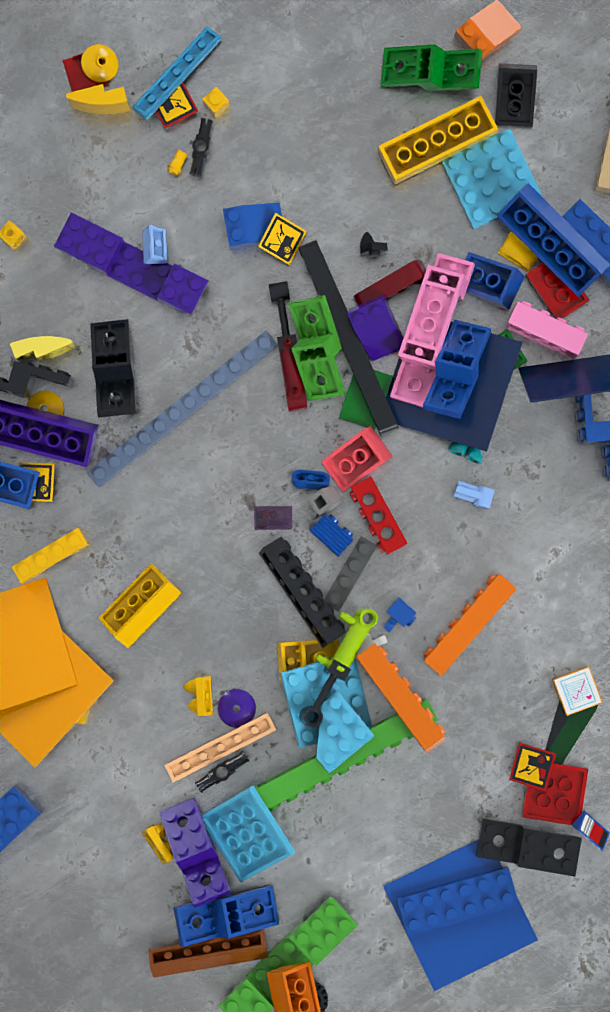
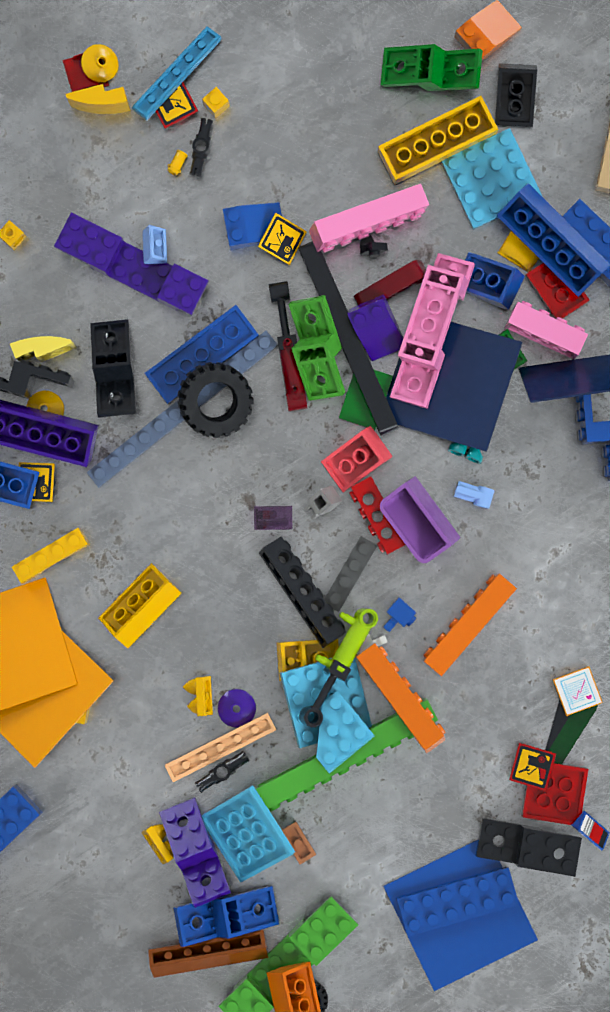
(212, 344): none -> blue plate
(233, 417): none -> black tyre
(299, 842): none -> nougat plate
(310, 479): blue plate -> none
(331, 534): blue brick -> none
(369, 218): none -> bright pink brick
(418, 521): none -> medium lavender windscreen
(457, 369): blue bracket -> none

